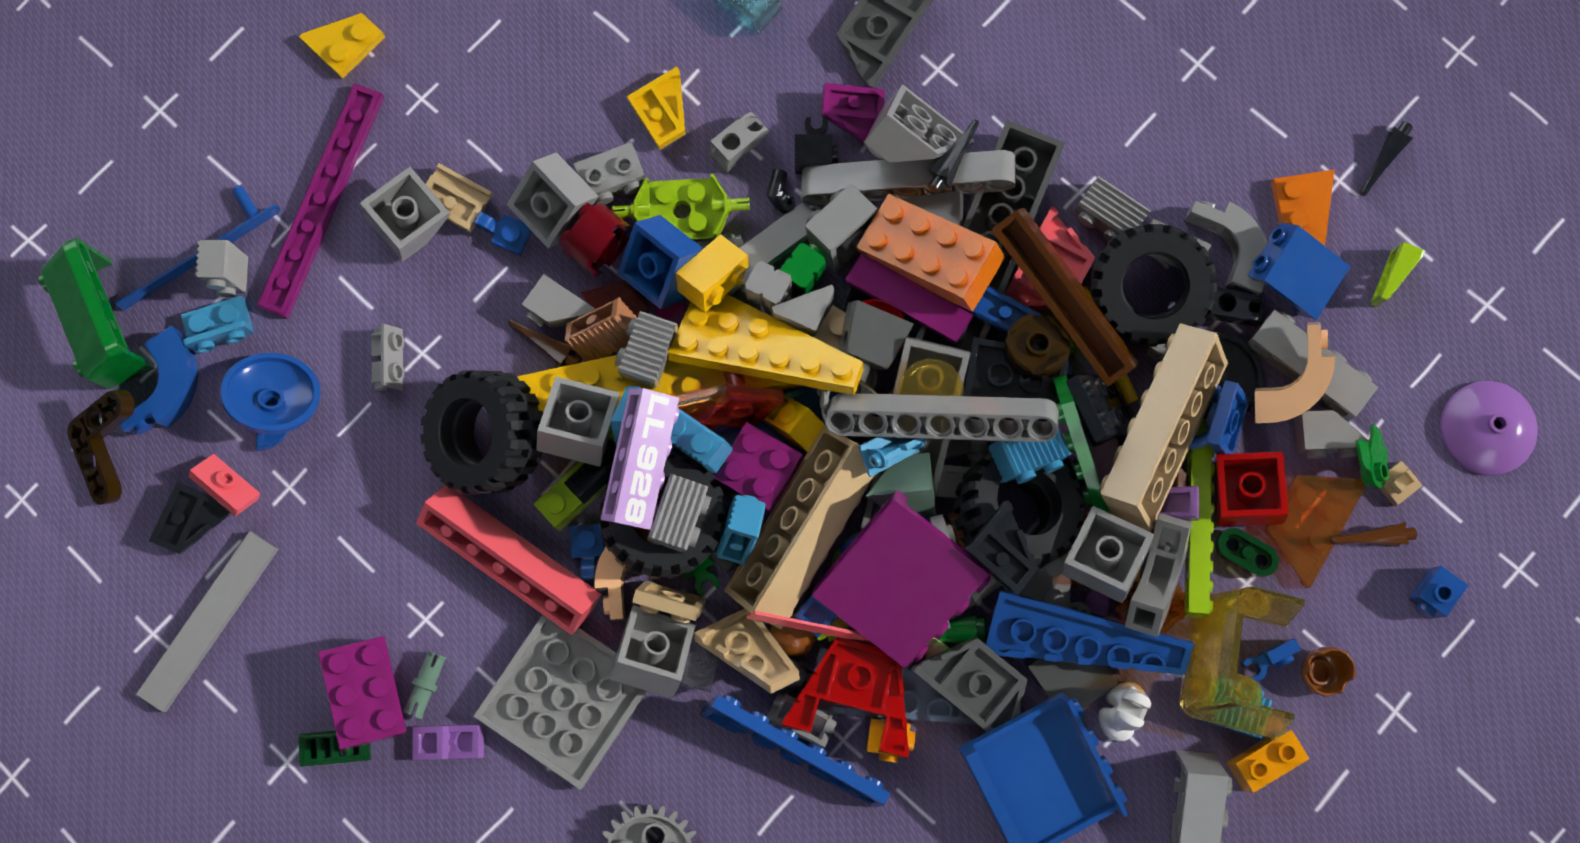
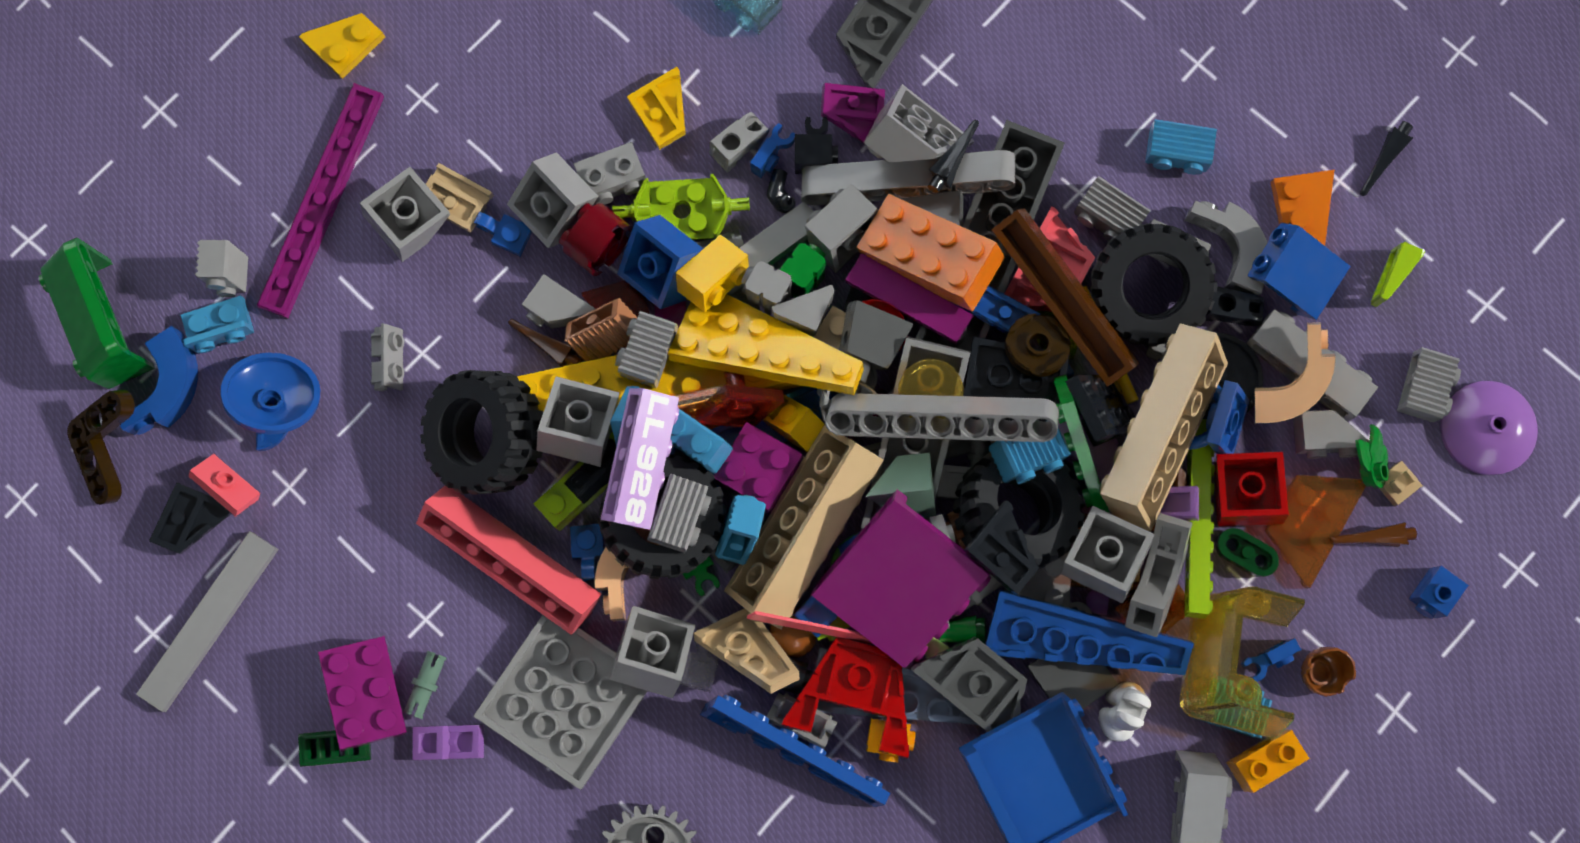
(255, 219): blue piece -> none
(680, 604): tan plate -> none
(766, 157): none -> blue plate
(886, 451): dark azure hinge -> none
(1180, 146): none -> dark azure brick
(1429, 385): none -> light grey brick

